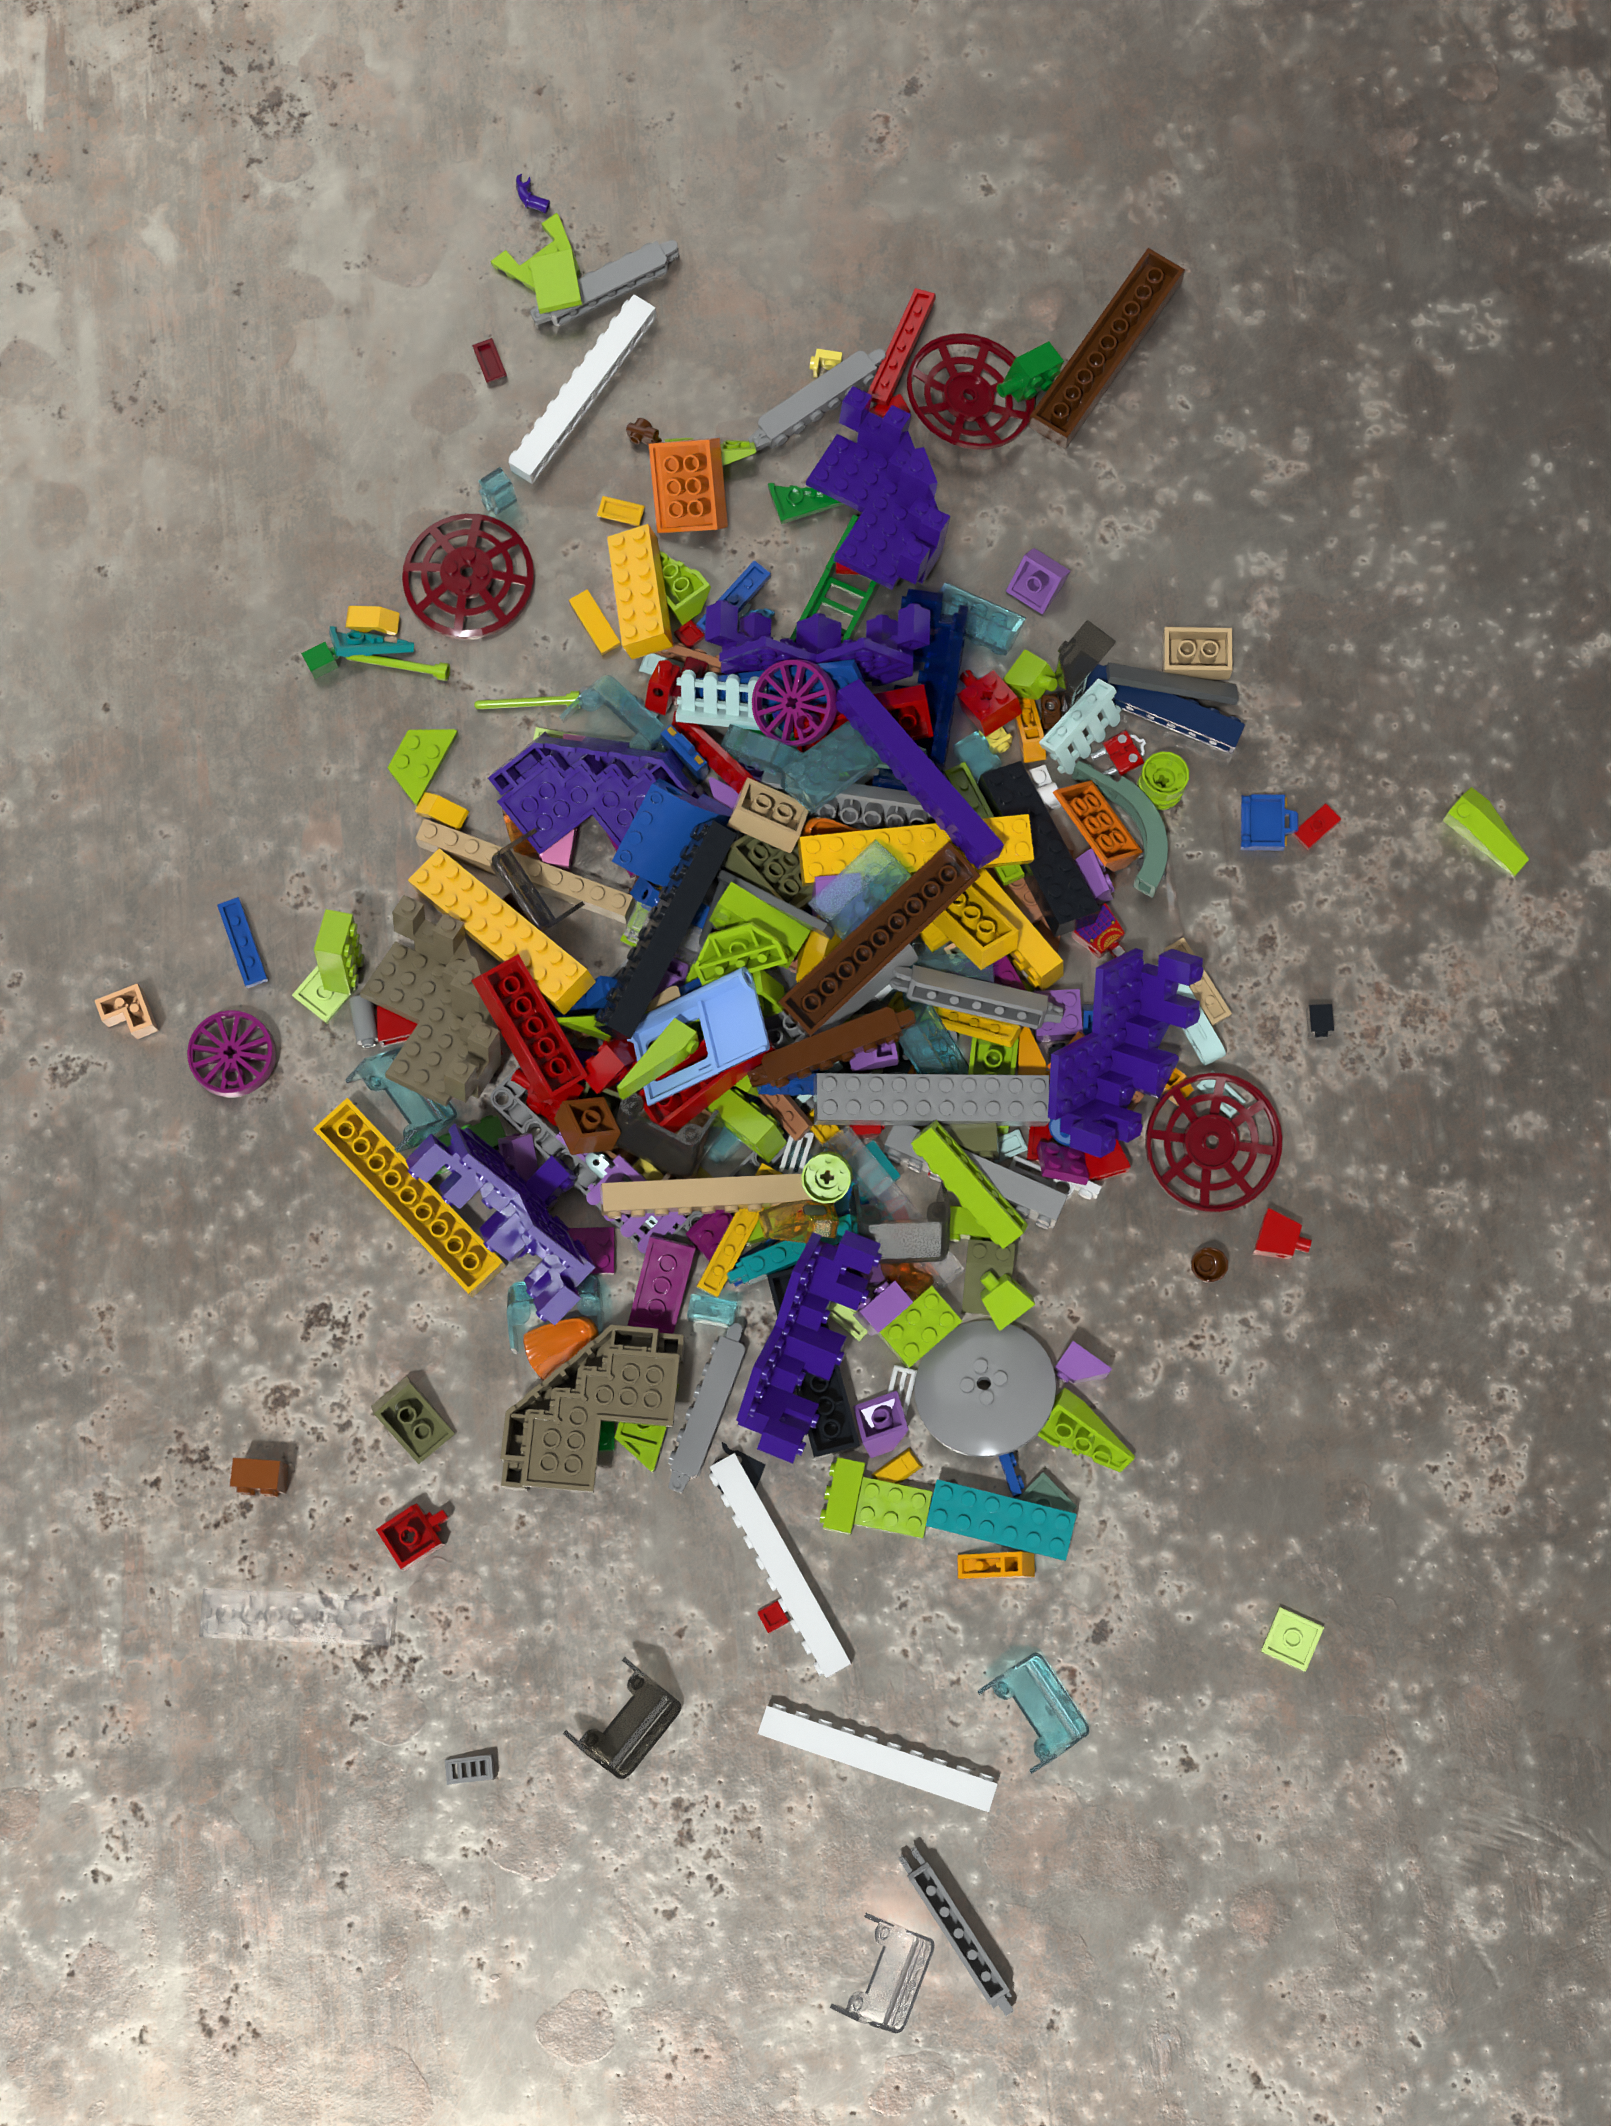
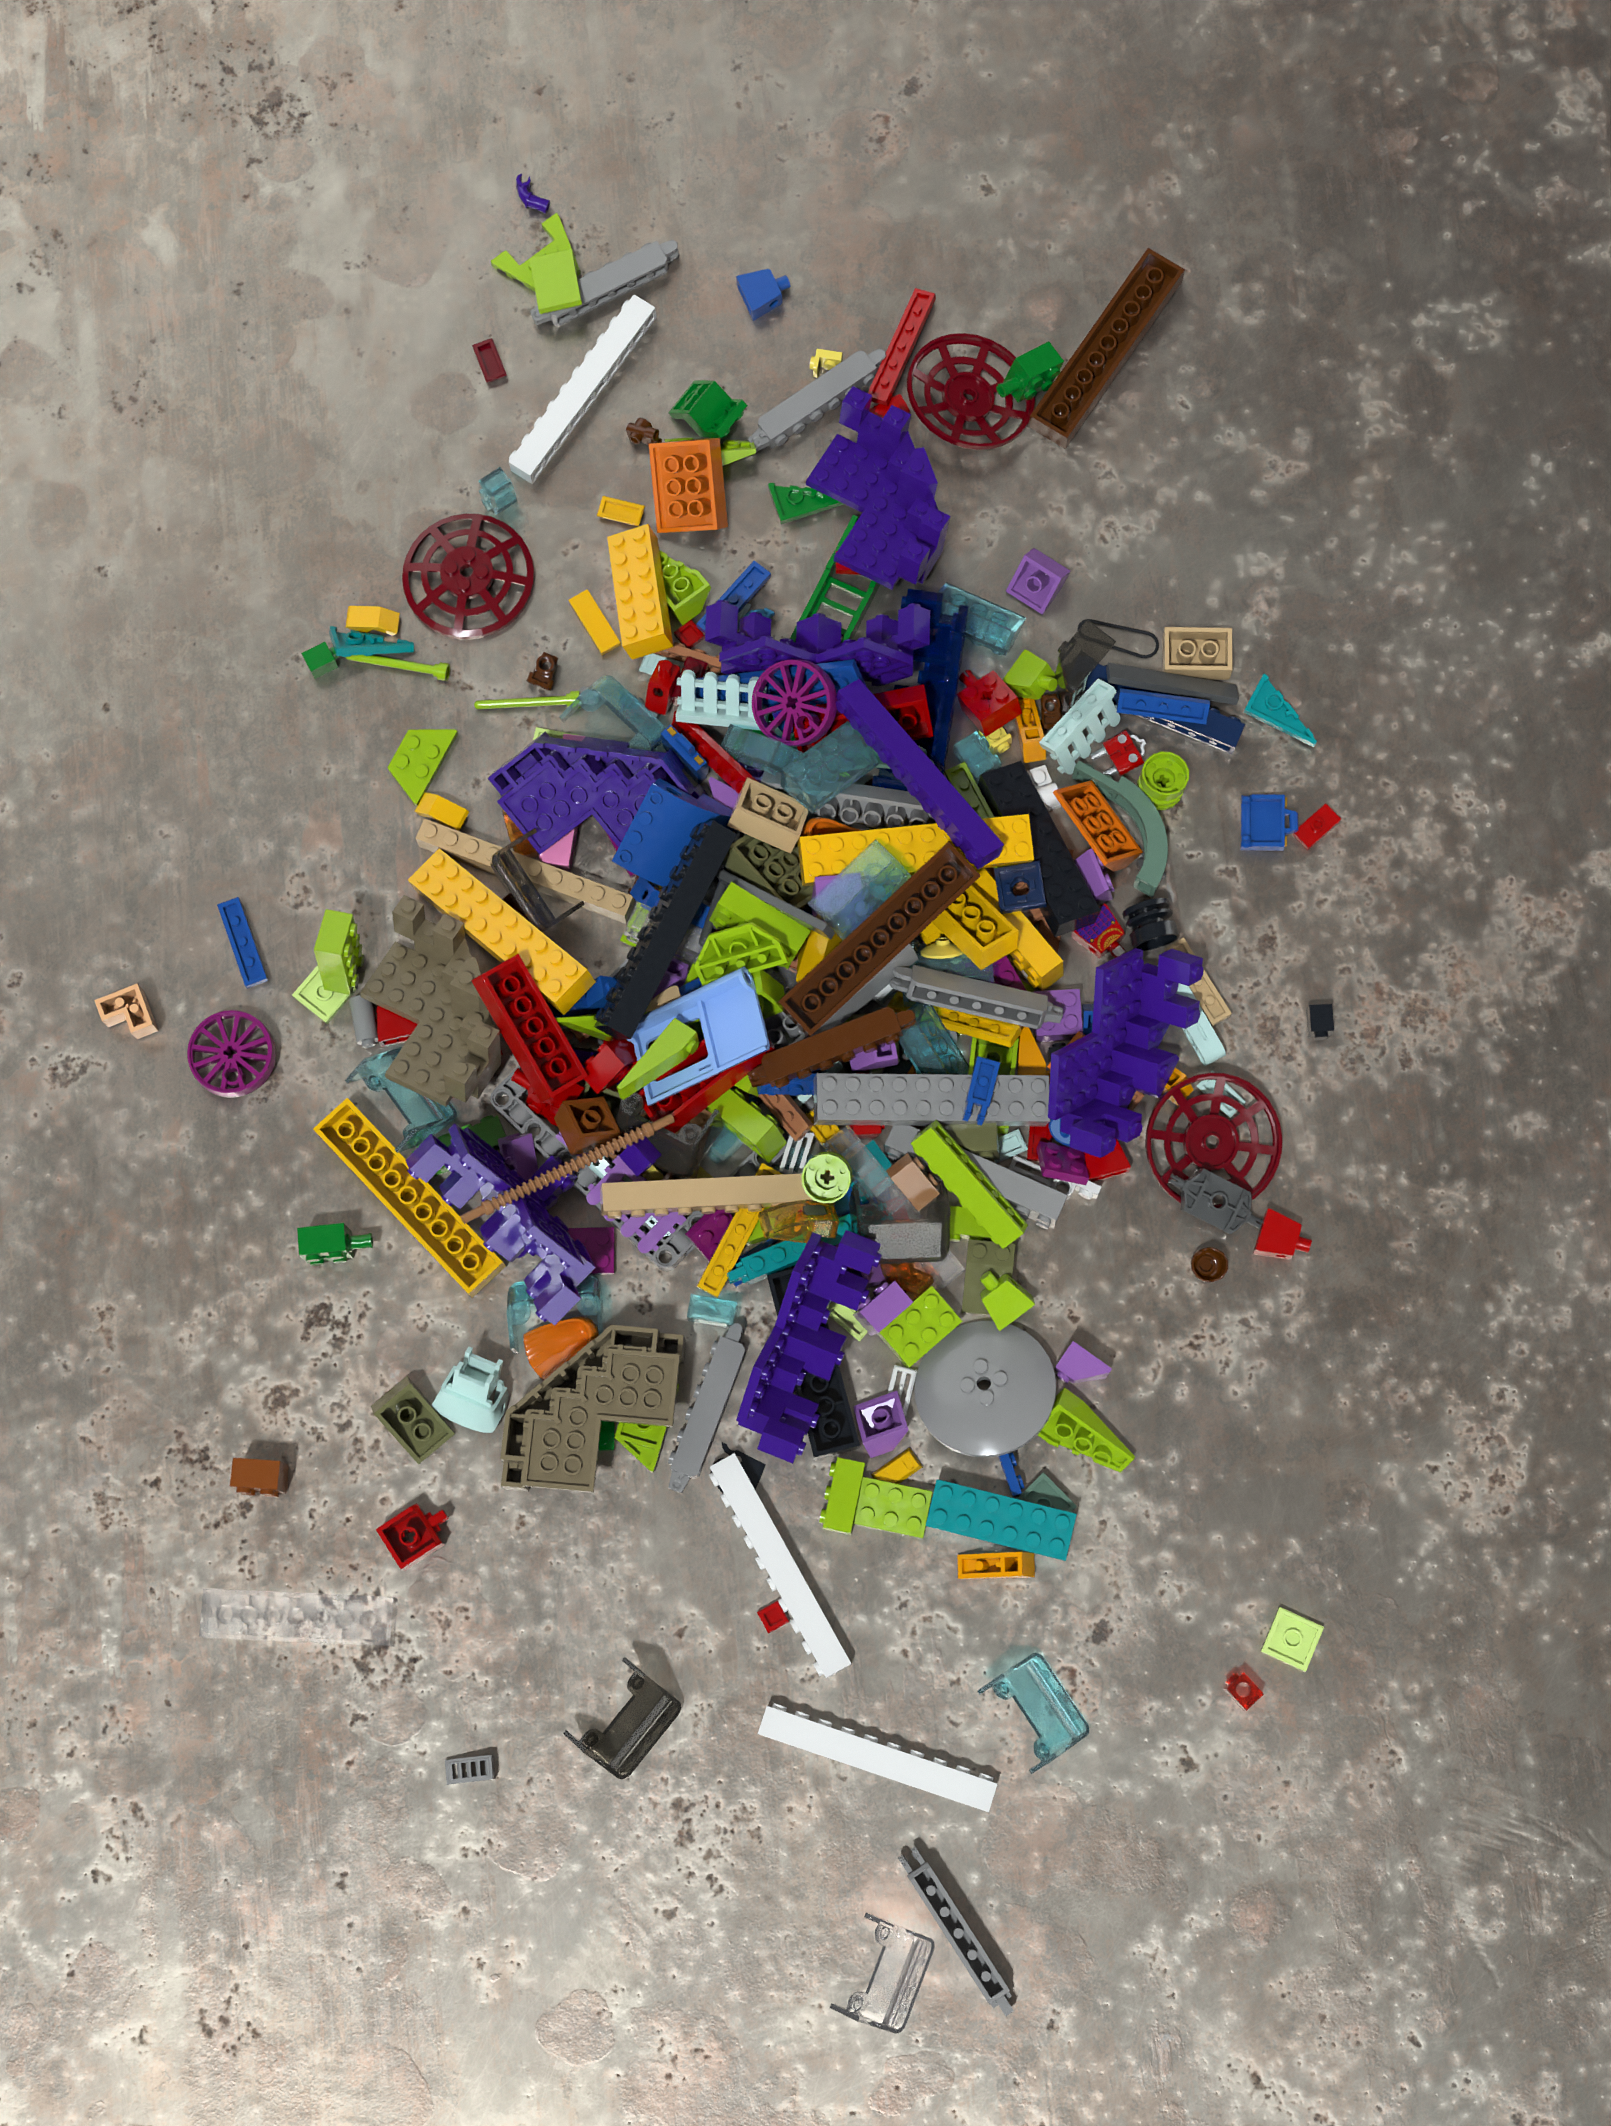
(330, 1243): none -> green brick
(467, 1394): none -> light aqua piece
(487, 1207): none -> medium nougat hose
(540, 676): none -> reddish brown plate
(640, 1156): none -> dark purple brick
(661, 1284): magenta plate -> none
(708, 409): none -> green bracket
(761, 291): none -> blue torso
(913, 1182): none -> medium nougat brick
(941, 949): none -> light yellow dish
(981, 1087): none -> blue hinge
(1008, 876): none -> dark blue piece
(1128, 629): none -> black piece
(1151, 924): none -> black wheel
(1163, 706): none -> blue plate
(1197, 1199): none -> dark grey plate
(1253, 1695): none -> clear red brick
(1270, 708): none -> teal wing
(1483, 827): lime wedge -> none

